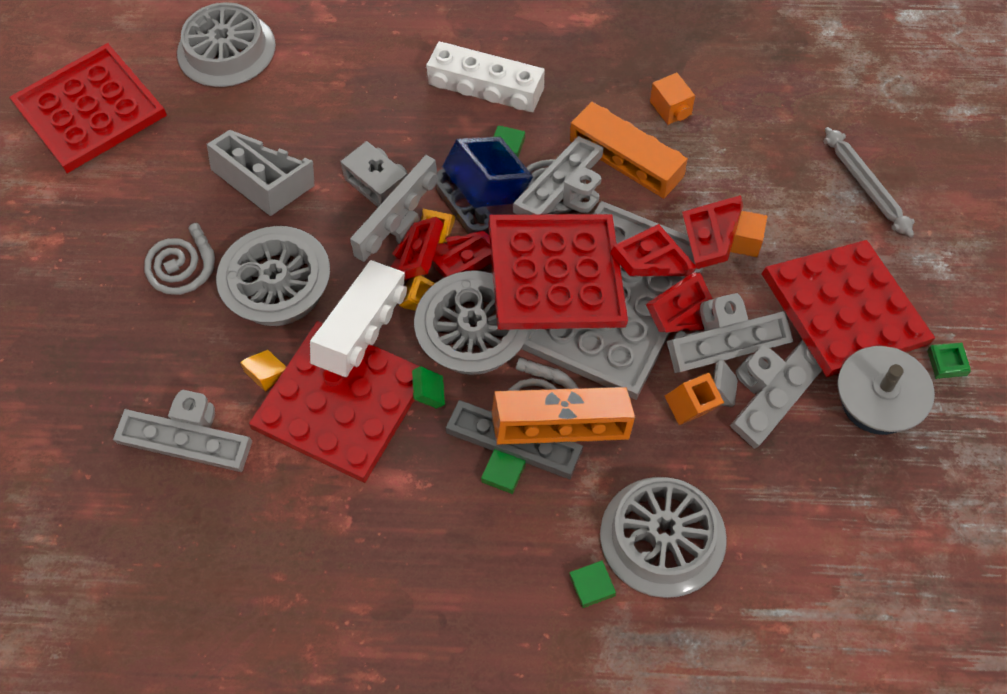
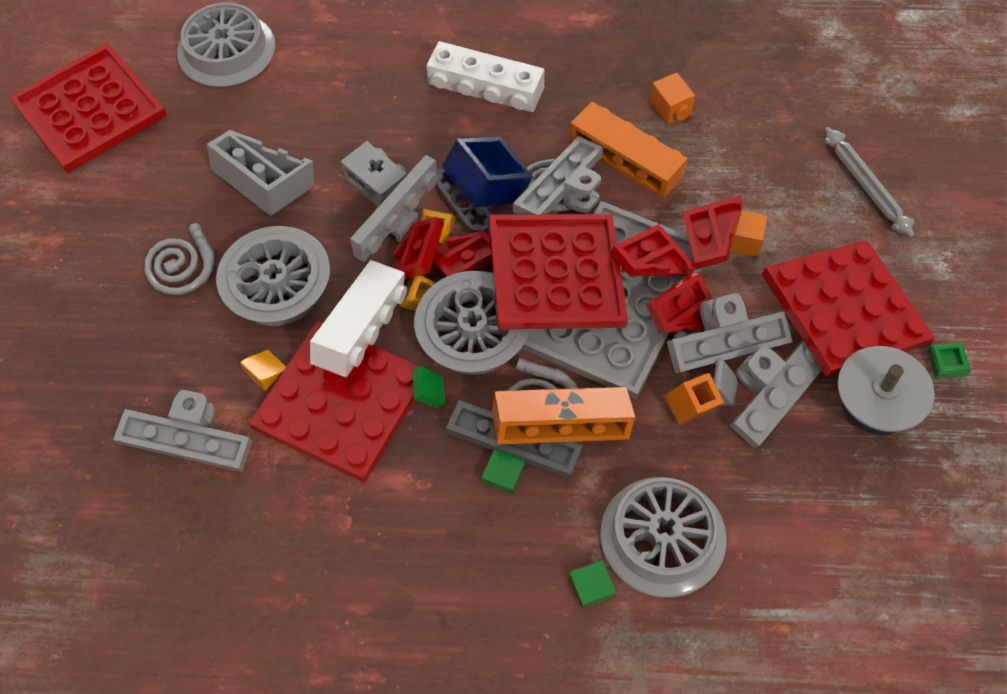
(513, 137): green tile -> none

